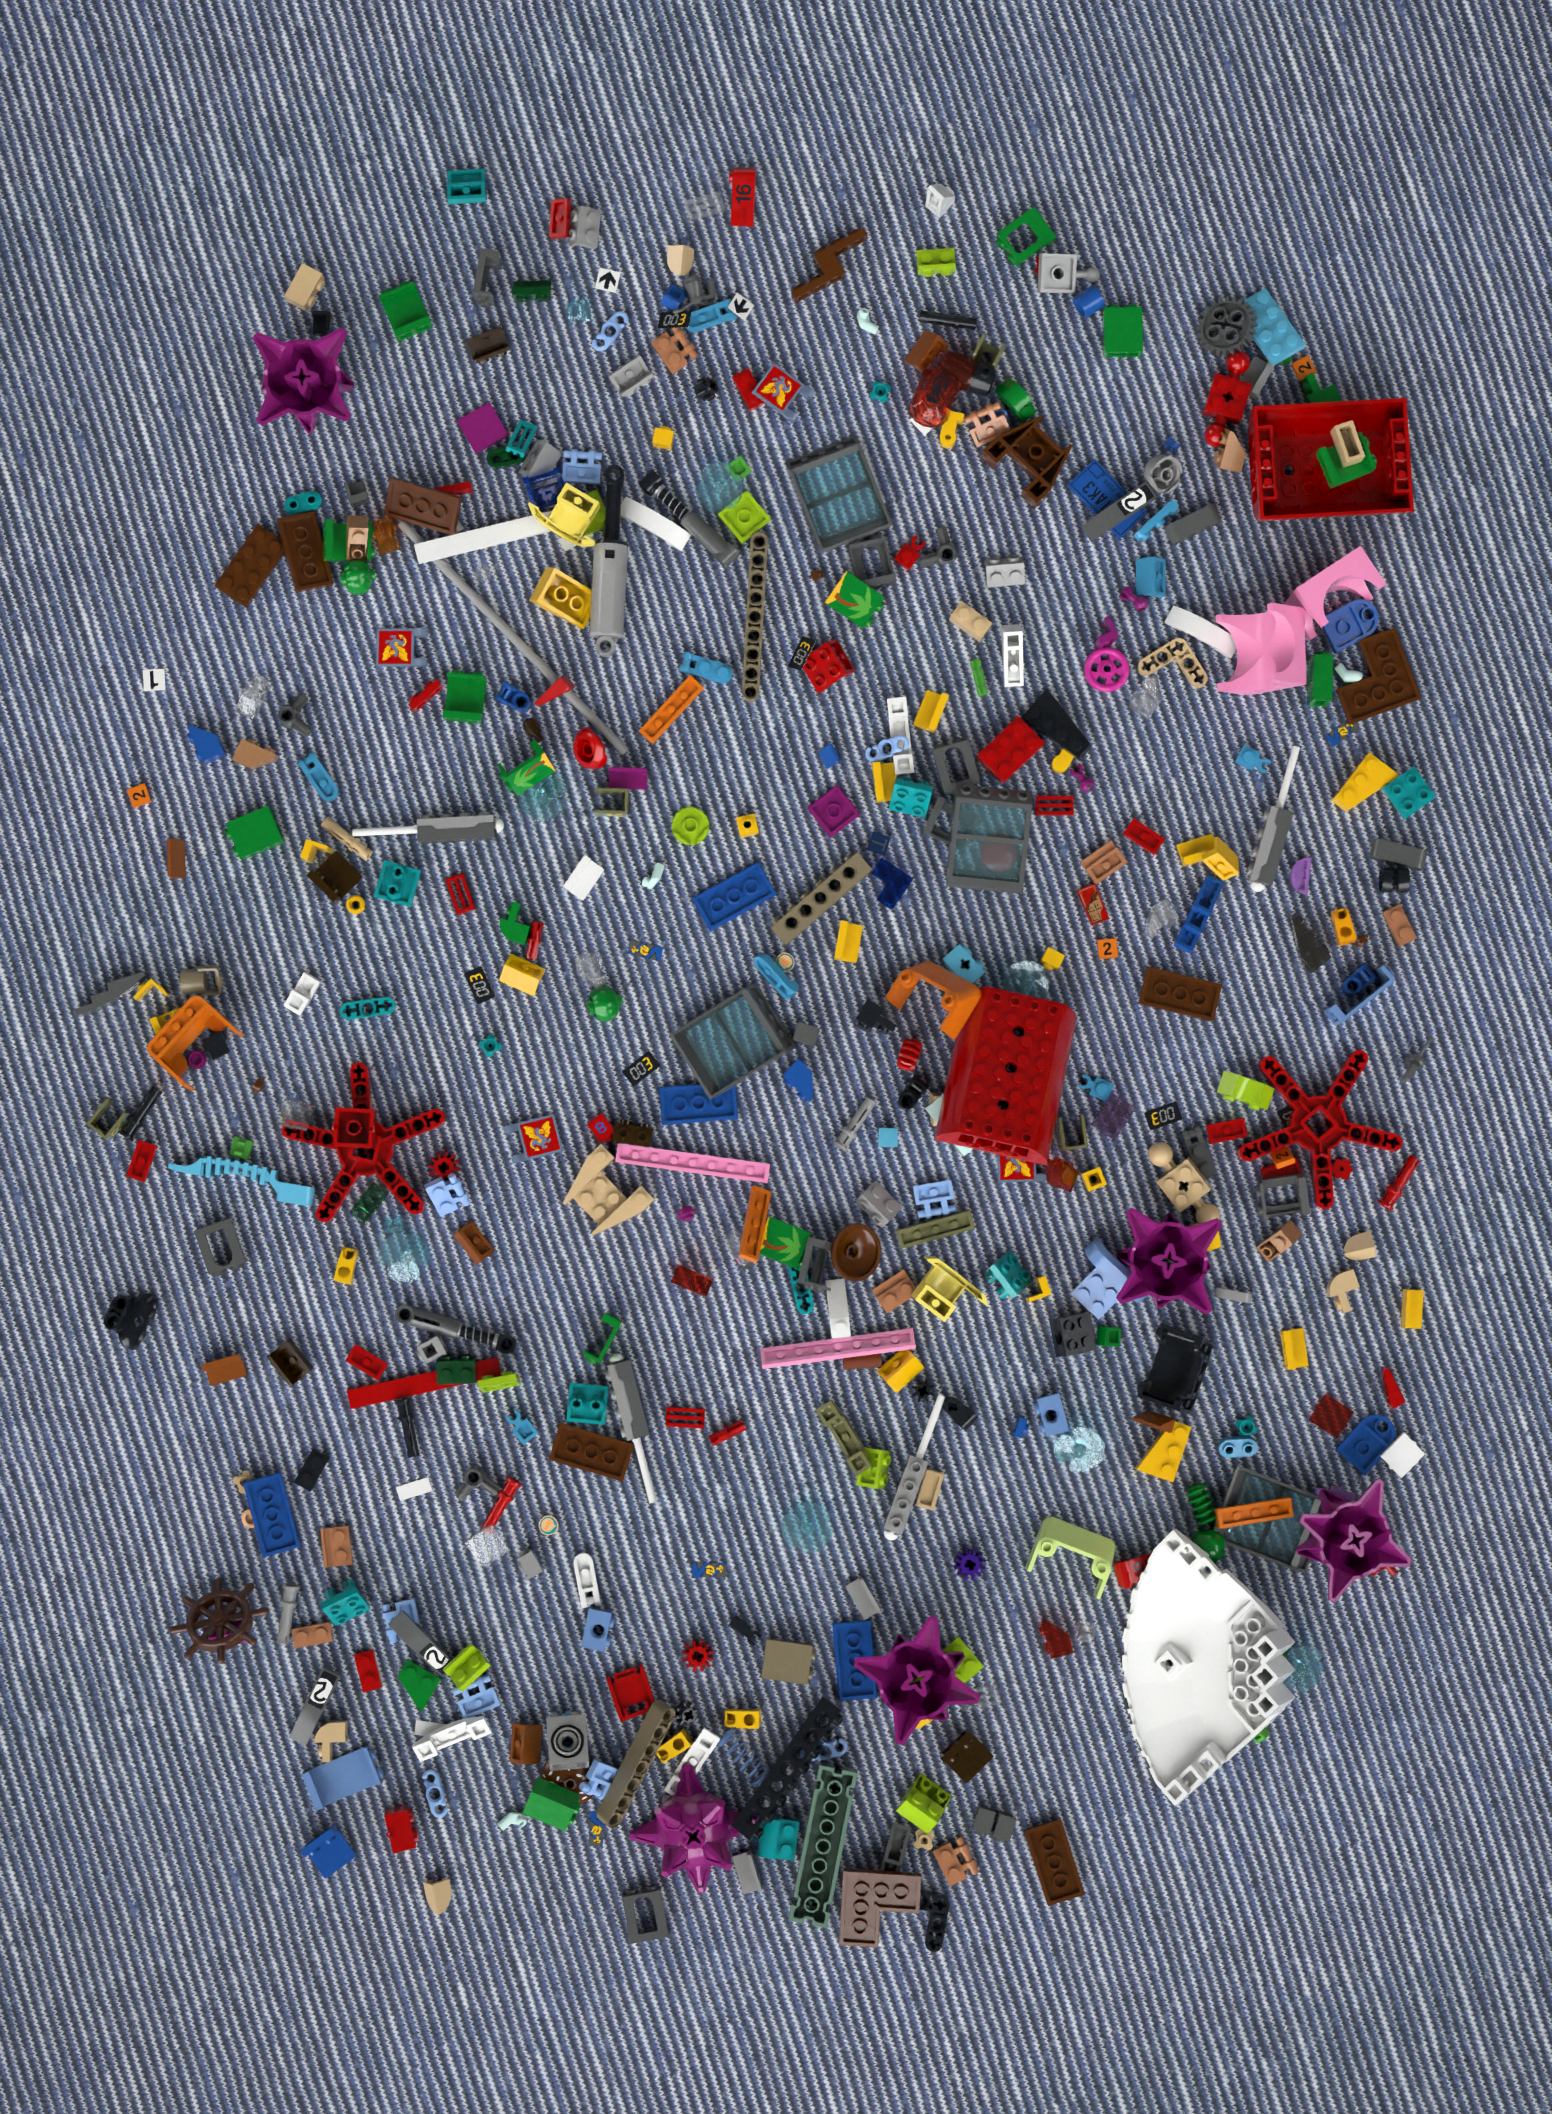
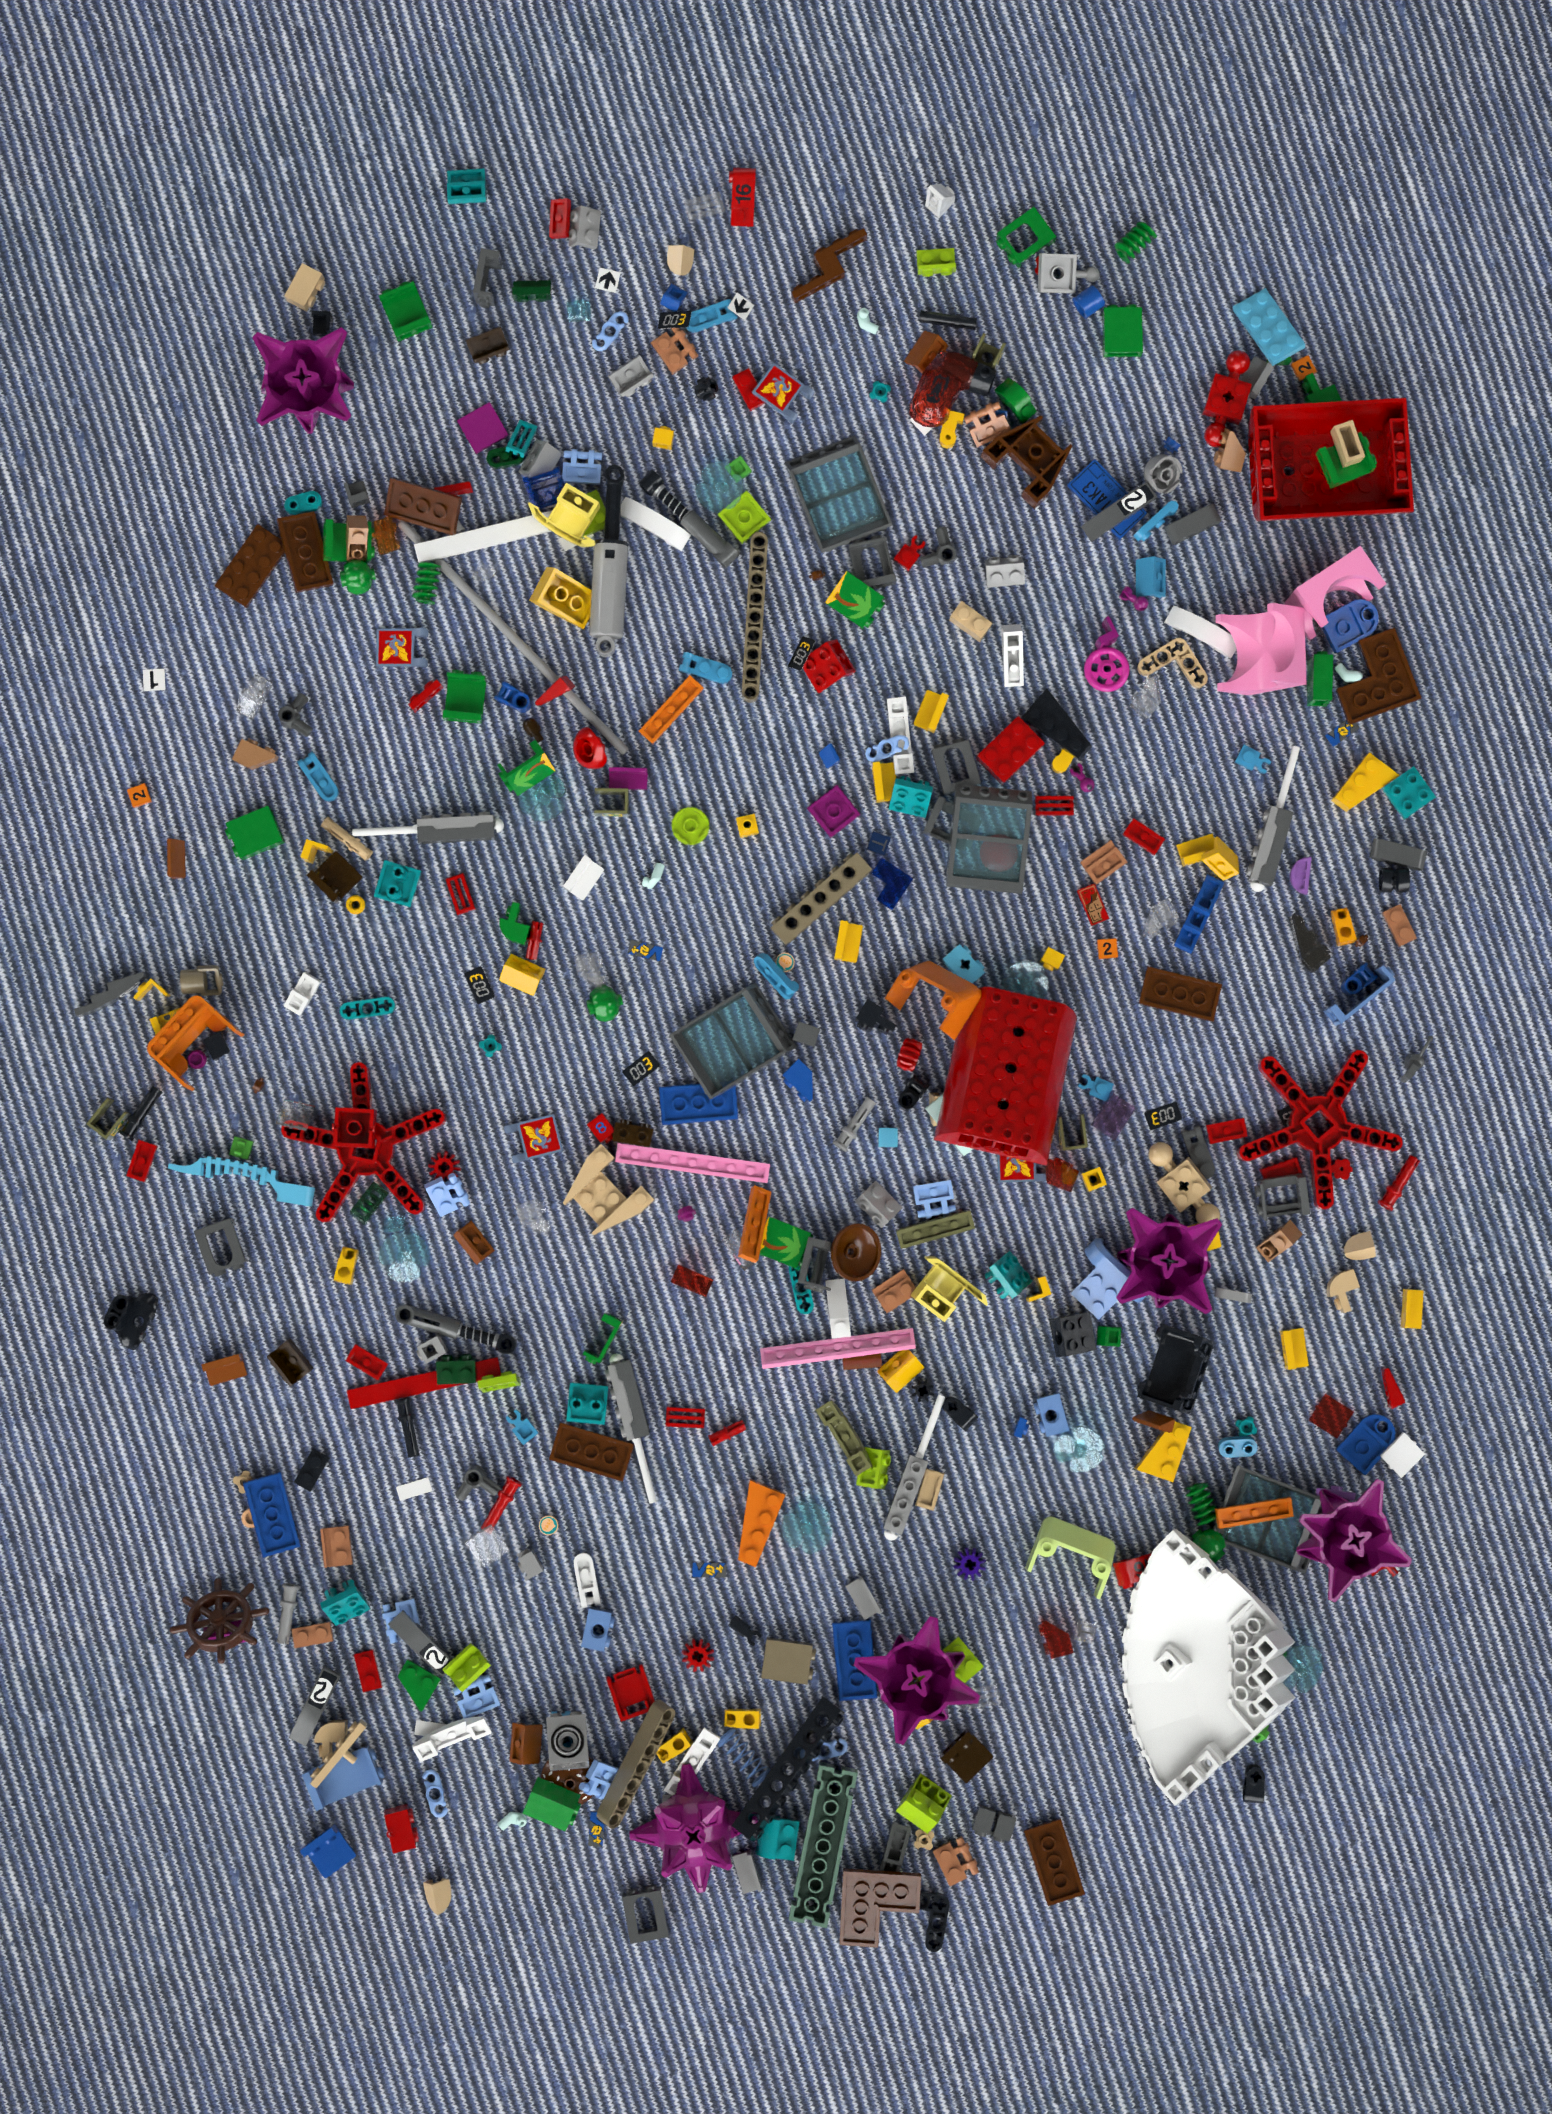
(207, 744): blue slope -> none
(341, 1751): none -> tan plate
(426, 580): none -> green piece
(532, 1216): none -> clear slope
(690, 1711): black gear -> none
(694, 289): dark grey piece -> none
(734, 896): blue tile -> none
(760, 1514): none -> orange wedge
(979, 677): bright green axle -> none
(1133, 240): none -> green piece
(1232, 310): dark grey gear -> none
(1245, 1090): lime brick -> none
(1254, 1787): none -> black piece
(1282, 1158): orange tile -> none

